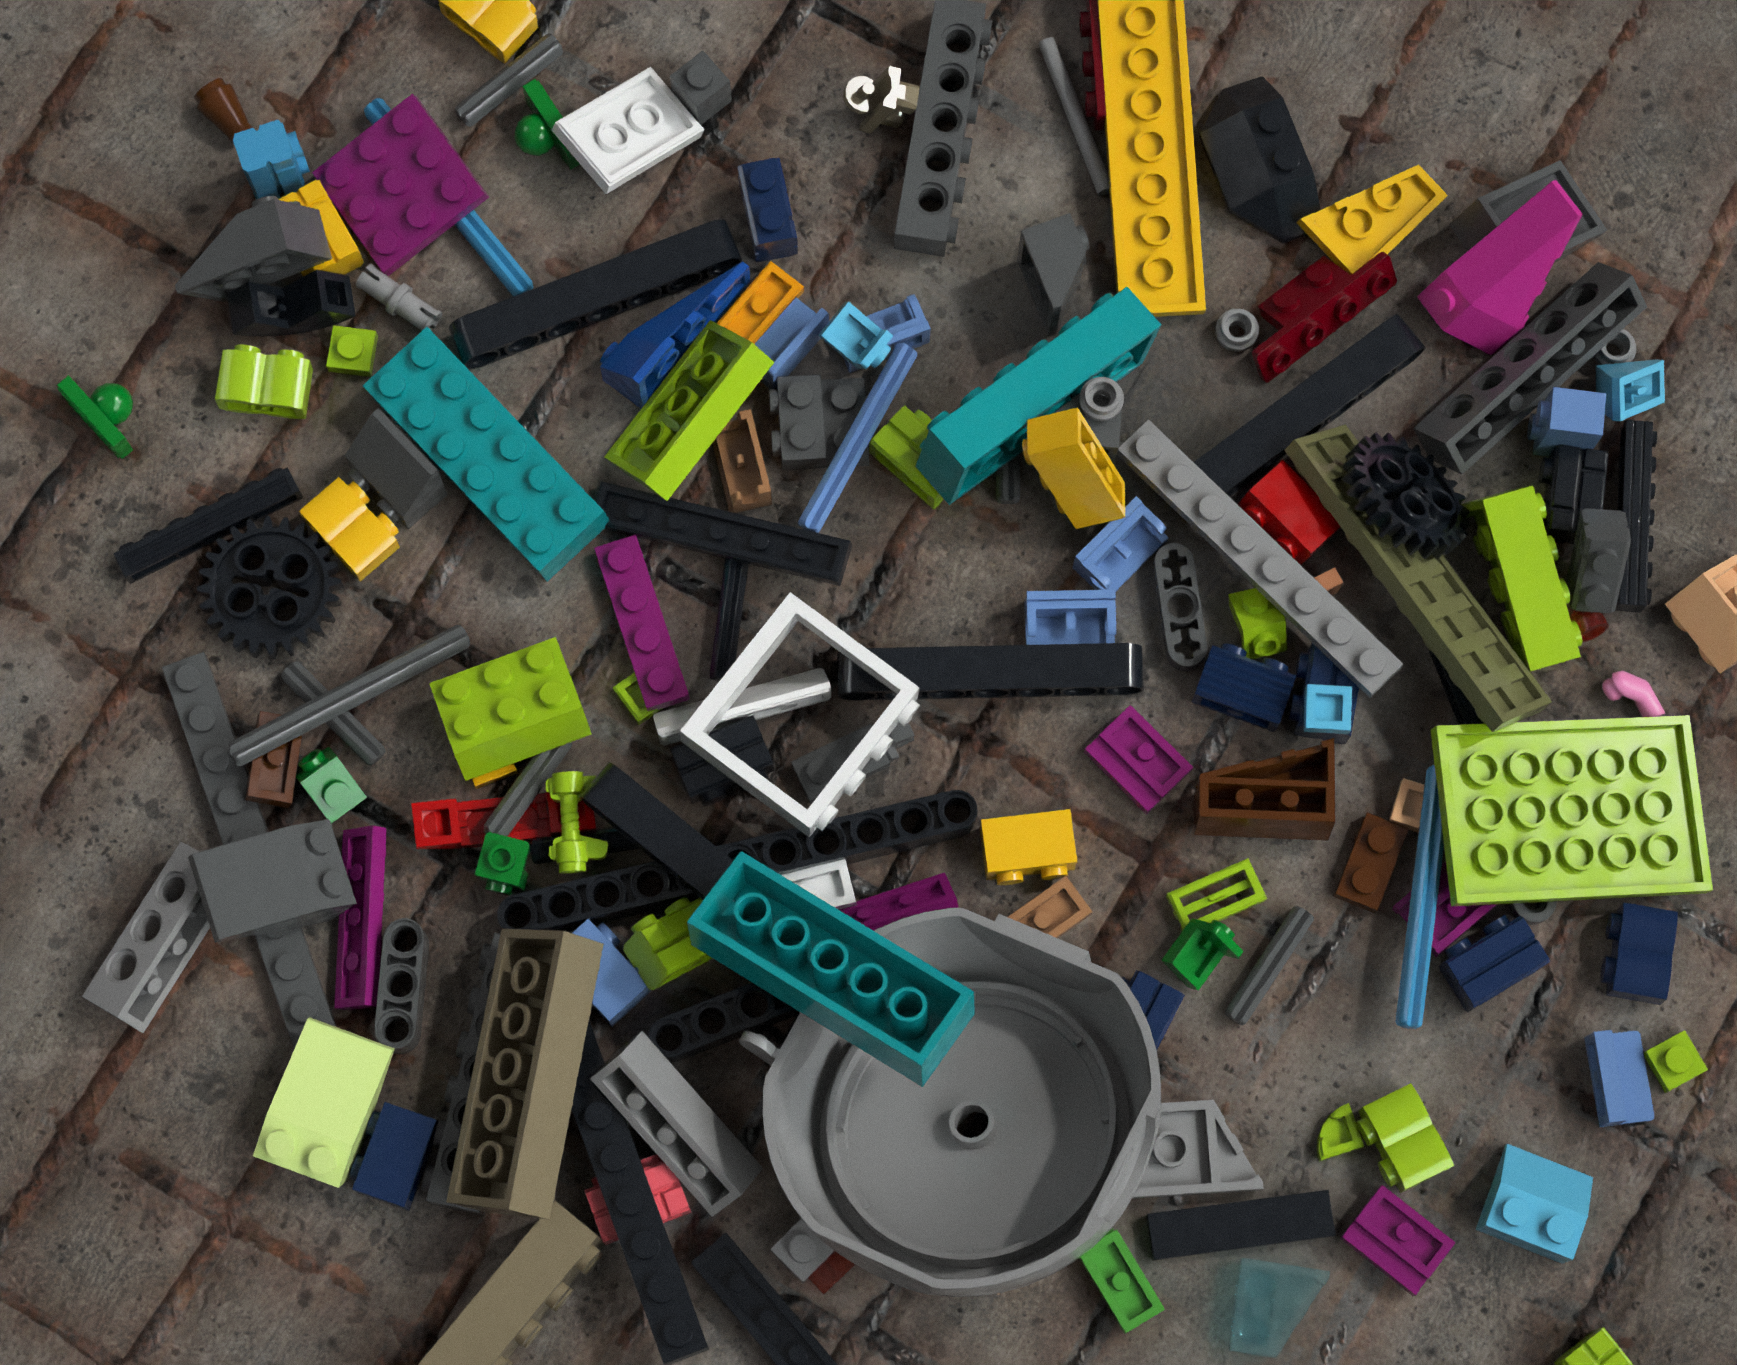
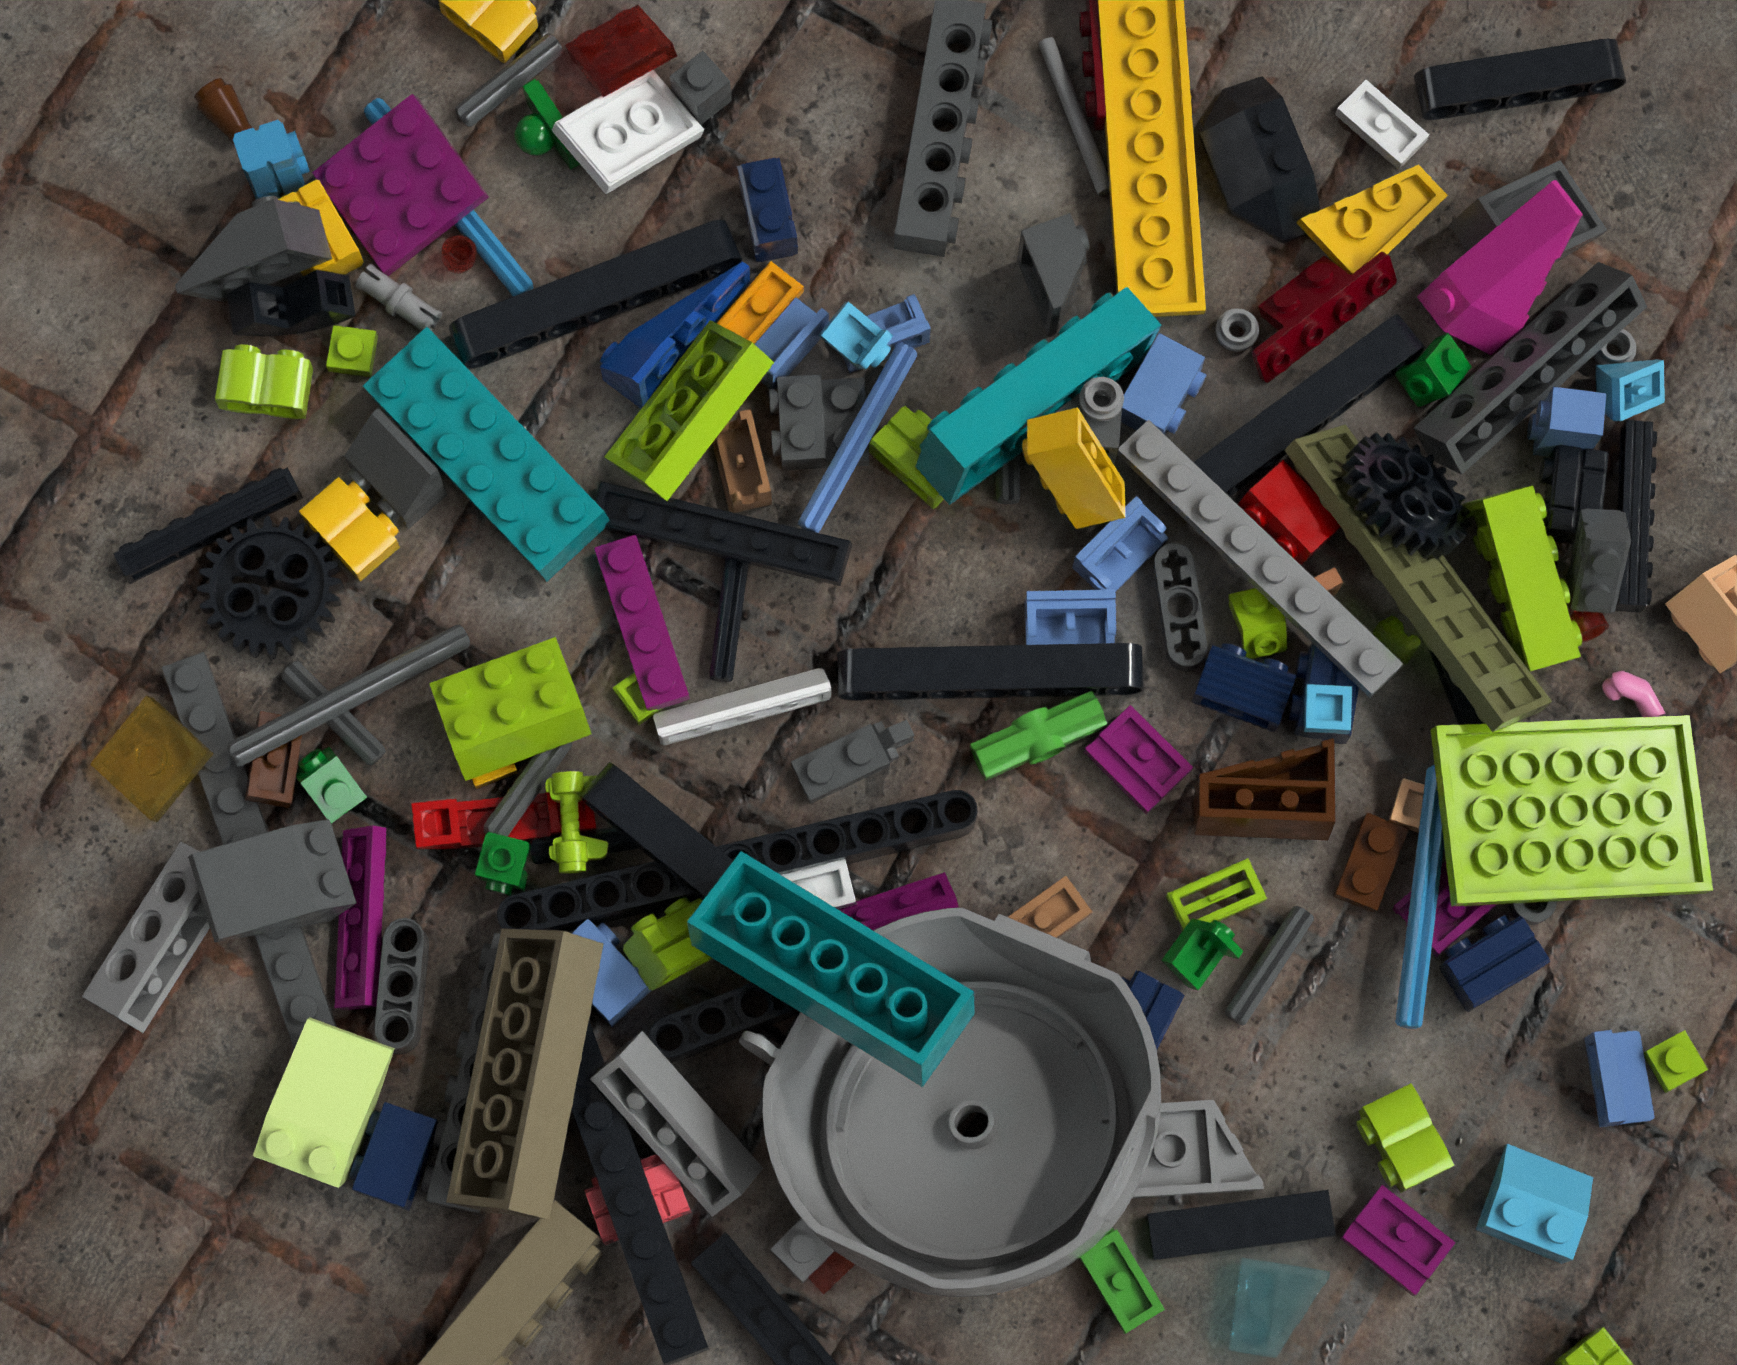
(107, 407): green tile -> none
(151, 758): none -> clear yellow tile
(463, 250): none -> clear red hinge
(620, 50): none -> clear red plate
(706, 782): black brick -> none
(740, 674): white window -> none
(882, 100): dark tan hips -> none
(1028, 846): yellow brick -> none
(1038, 735): none -> bright green piece
(1162, 385): none -> medium blue brick
(1338, 1134): lime tile -> none
(1382, 124): none -> white plate
(1392, 636): none -> clear neon green tile
(1435, 371): none -> green bracket
(1519, 79): none -> black beam
(1640, 953): dark blue brick -> none

